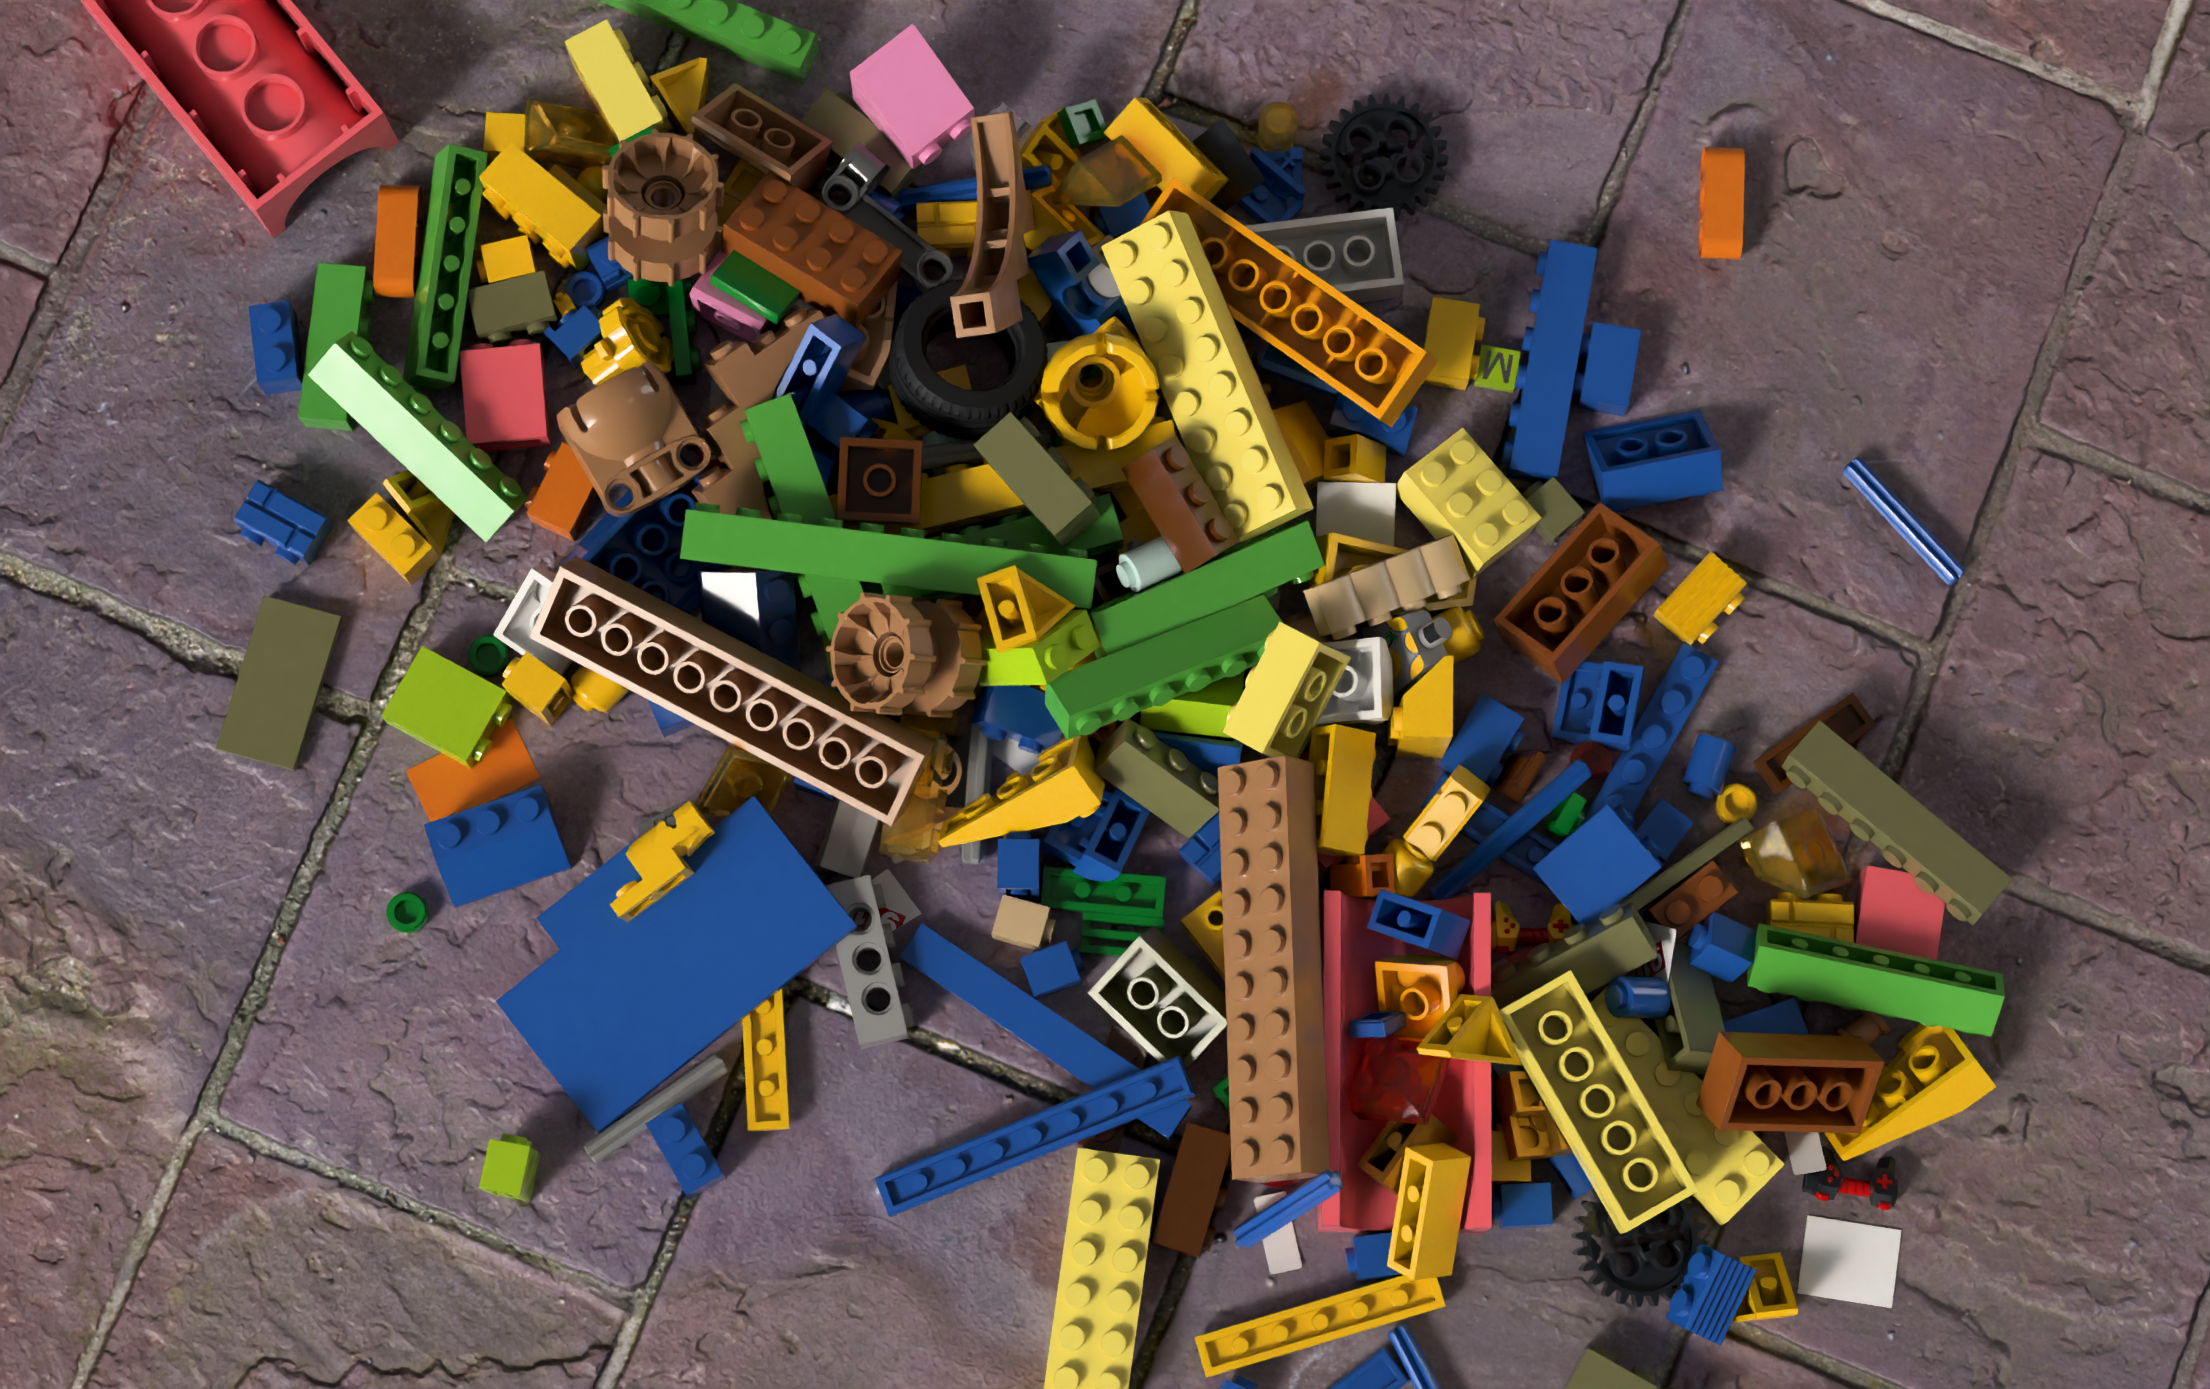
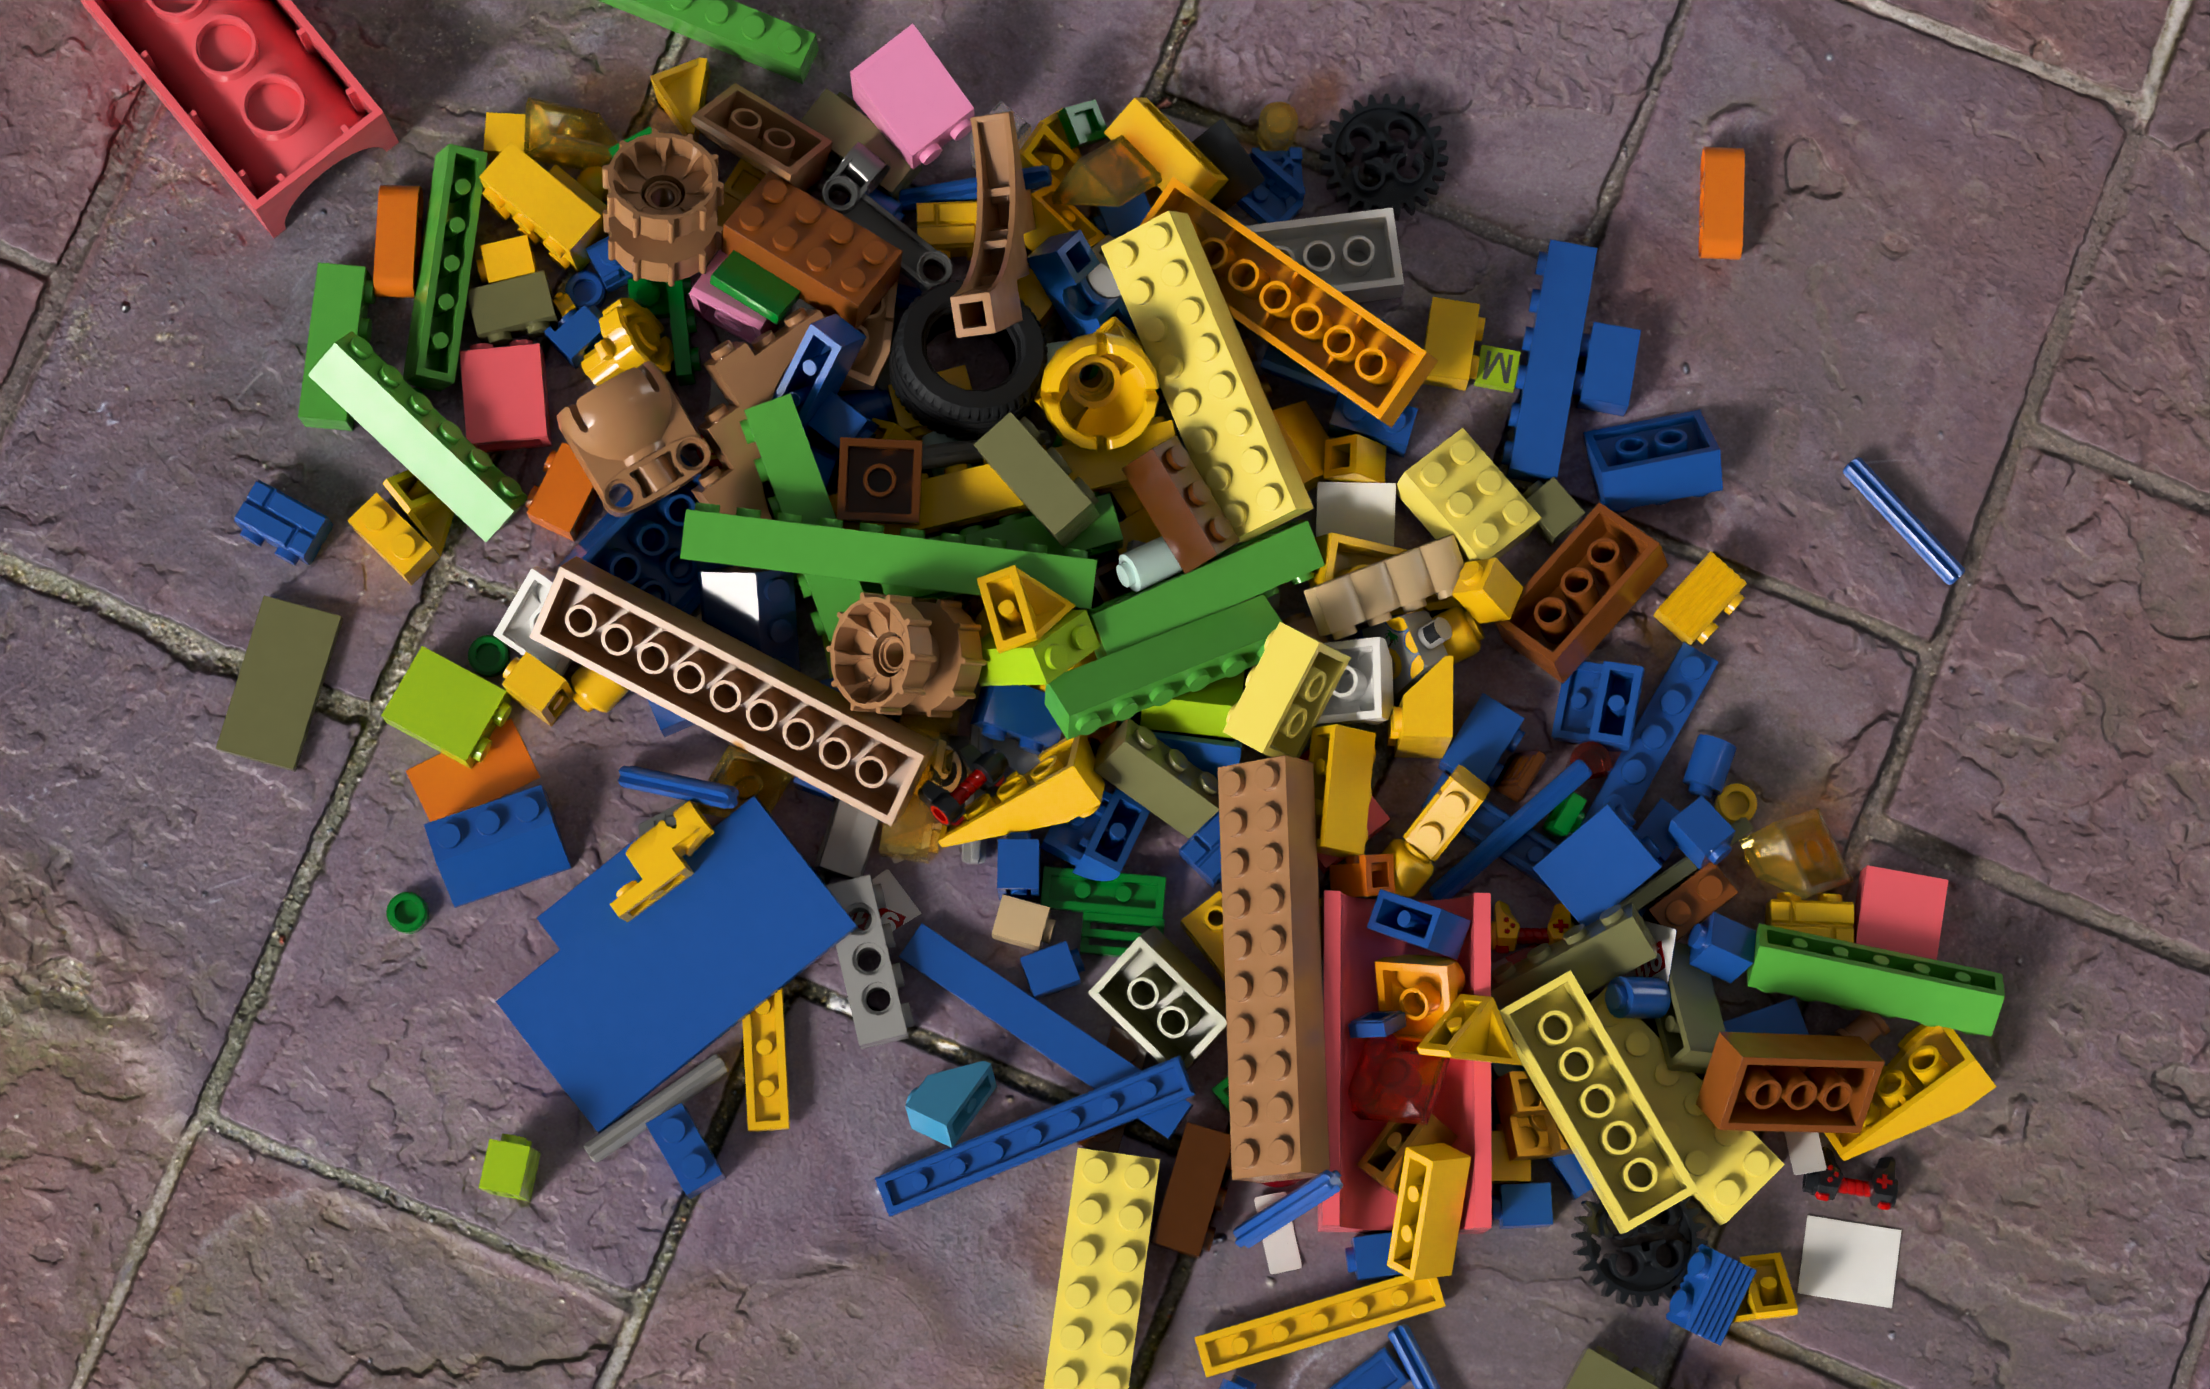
(276, 347): blue brick -> none
(615, 83): light yellow brick -> none
(678, 786): none -> blue axle
(950, 1101): none -> dark azure slope
(983, 773): none -> black piece
(1487, 590): none -> yellow brick
(1701, 833): none -> blue brick
(1845, 718): reddish brown plate -> none
(1895, 823): olive brick -> none

